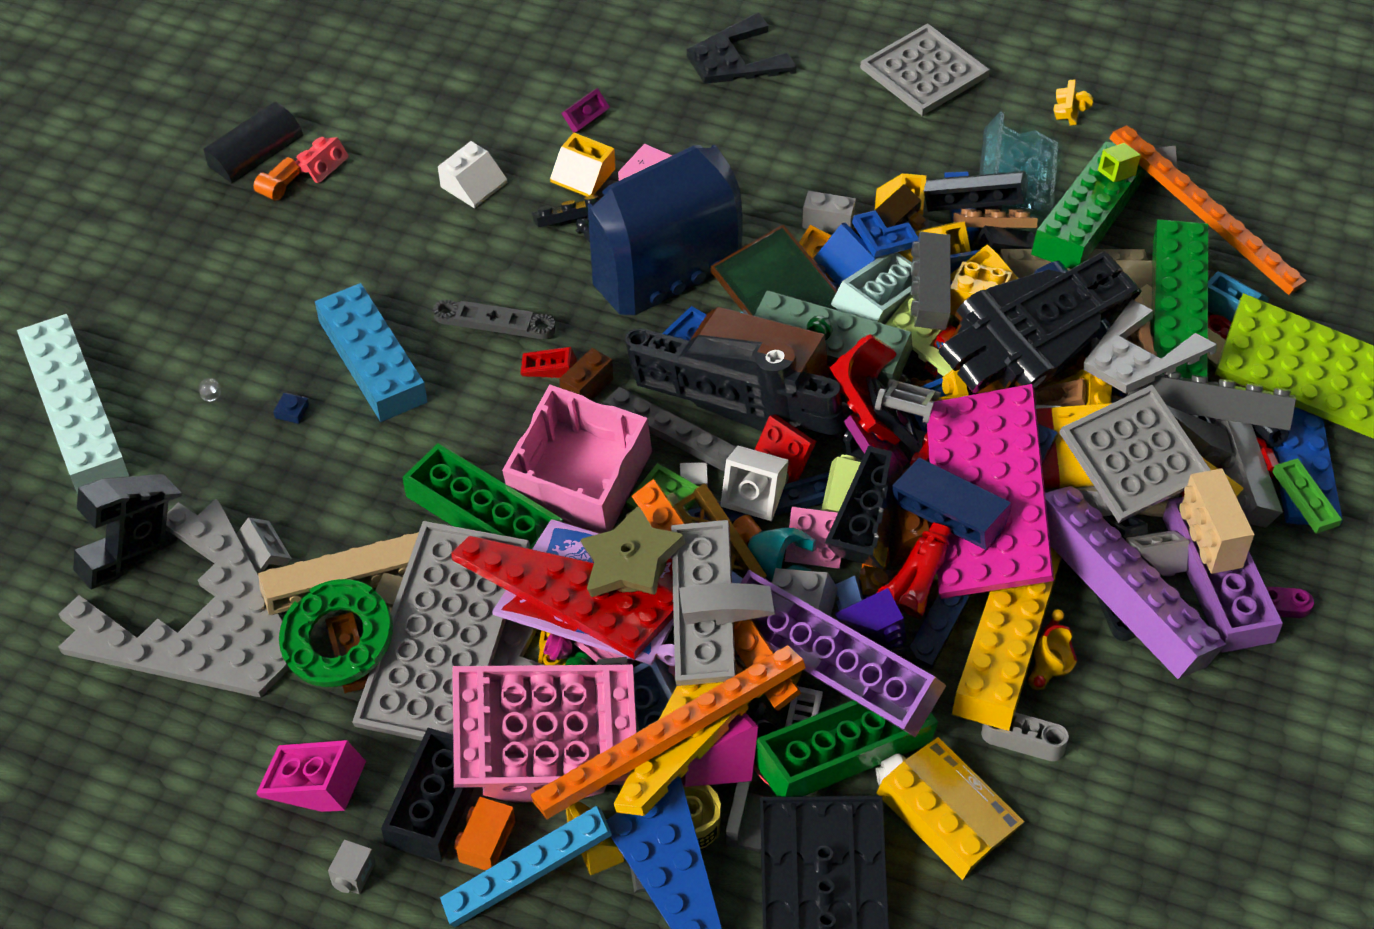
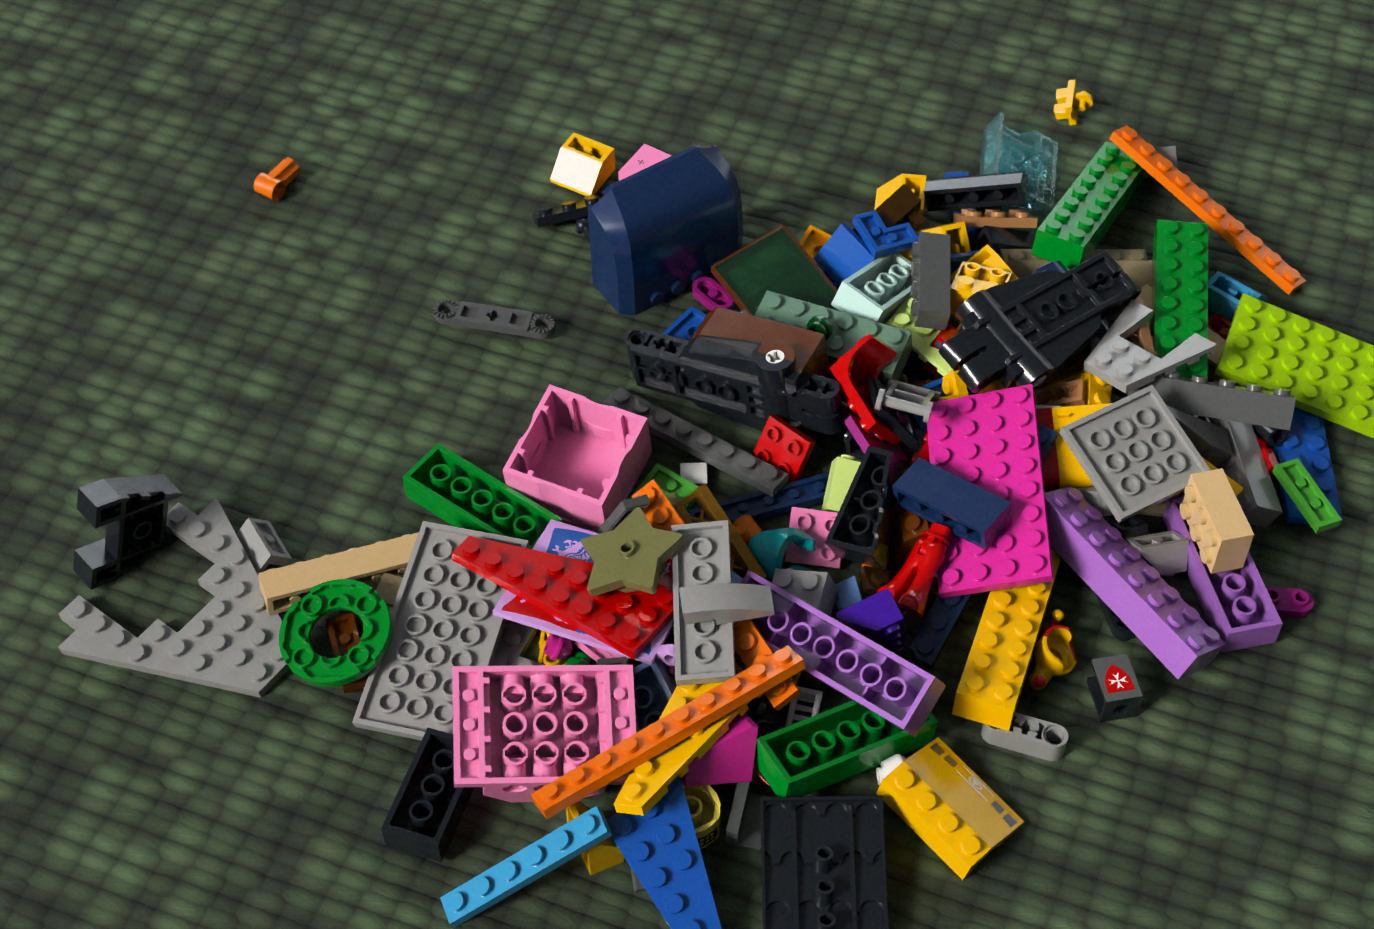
(72, 402): light aqua brick -> none
(209, 389): clear hinge -> none
(253, 142): black brick -> none
(291, 408): dark blue plate -> none
(313, 775): dark pink slope -> none
(322, 158): coral bracket -> none
(351, 867): light grey brick -> none
(371, 352): dark azure brick -> none
(471, 175): white slope -> none
(485, 833): orange brick -> none
(564, 359): red slope -> none
(585, 110): magenta plate -> none
(588, 375): reddish brown brick -> none
(622, 511): none -> dark grey tile
(711, 294): none -> magenta plate
(720, 62): black wing -> none
(753, 482): white slope -> none
(827, 211): light grey brick -> none
(924, 69): light grey plate -> none
(1114, 688): none -> piece
(1119, 162): lime brick -> none

